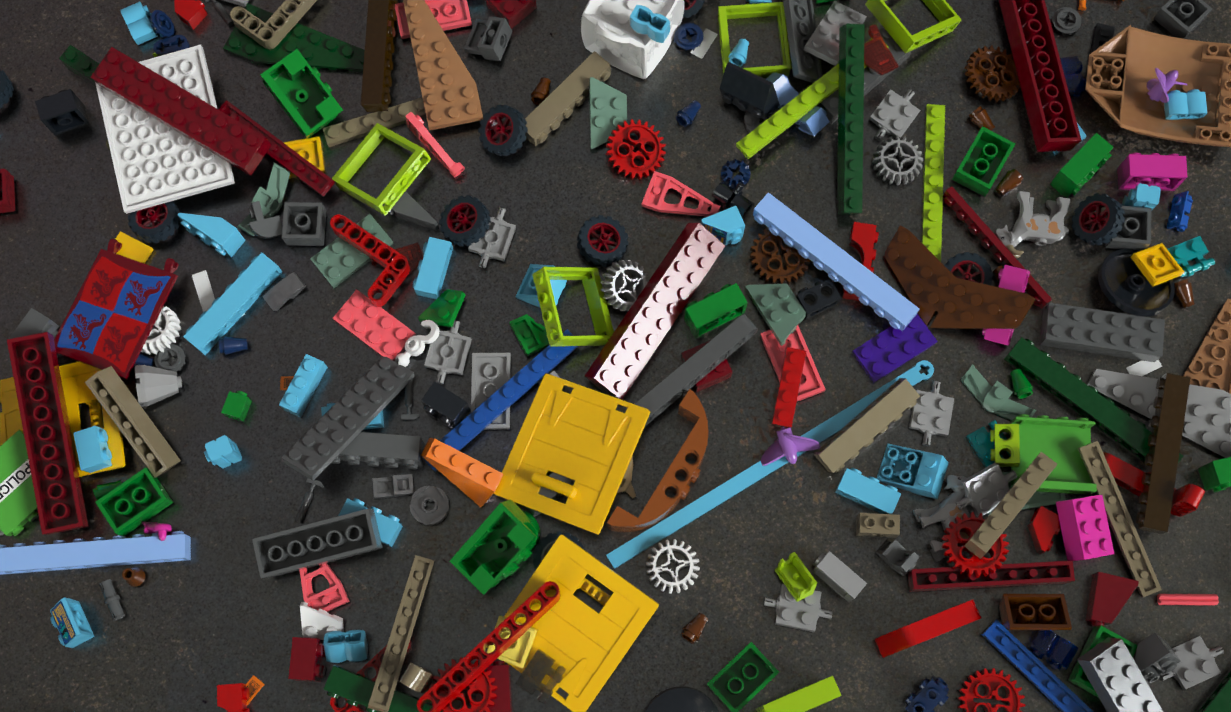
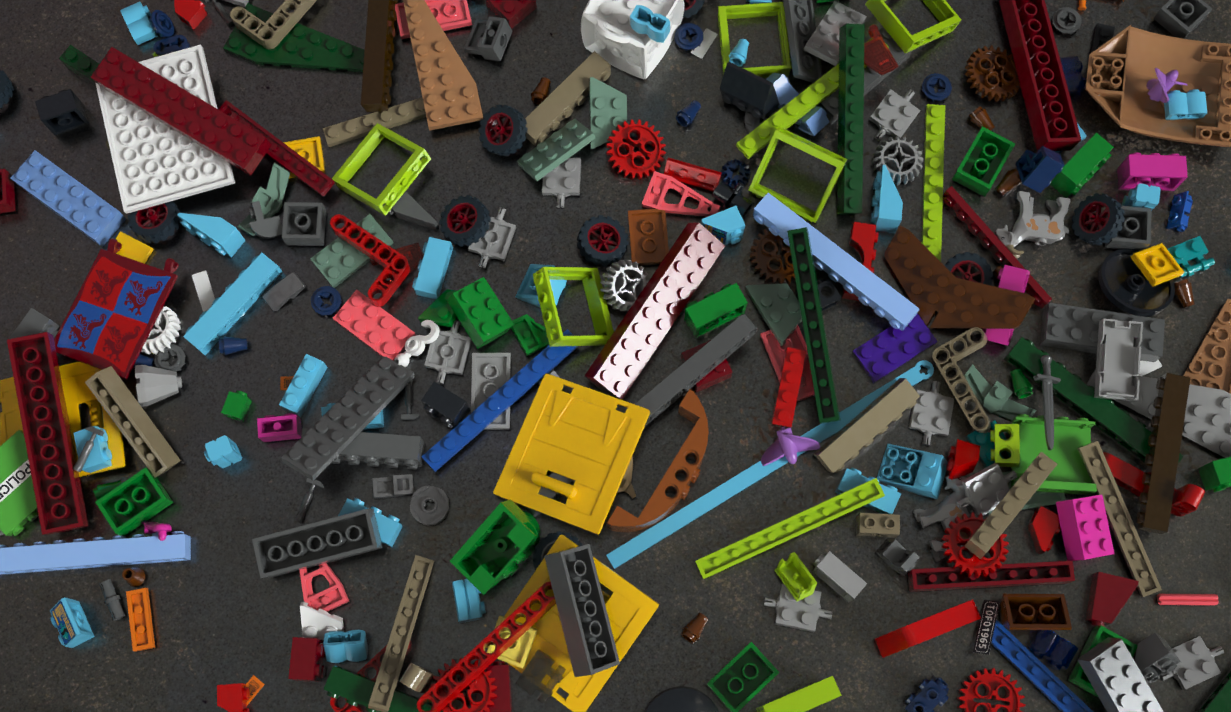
(68, 198): none -> medium blue brick
(87, 448): none -> dark grey piece
(140, 619): none -> orange plate
(279, 428): none -> dark pink brick
(295, 78): green brick -> none
(326, 292): none -> dark blue gear
(416, 126): coral plate -> none
(468, 474): orange wedge -> none
(468, 601): none -> medium azure brick
(480, 312): none -> green brick
(556, 149): none -> sand green plate
(563, 180): none -> light grey plate
(582, 610): none -> dark grey brick
(648, 236): none -> dark orange plate
(664, 567): white gear -> none
(692, 174): none -> red plate
(790, 528): none -> lime plate
(810, 148): none -> lime window
(813, 325): none -> dark green brick
(886, 203): none -> medium azure slope
(944, 87): none -> dark blue gear
(959, 379): none -> dark tan beam
(963, 459): none -> red slope
(986, 627): none -> black sticker
(1039, 168): none -> dark blue brick
(1047, 387): none -> dark grey sword
(1118, 360): none -> light grey piece

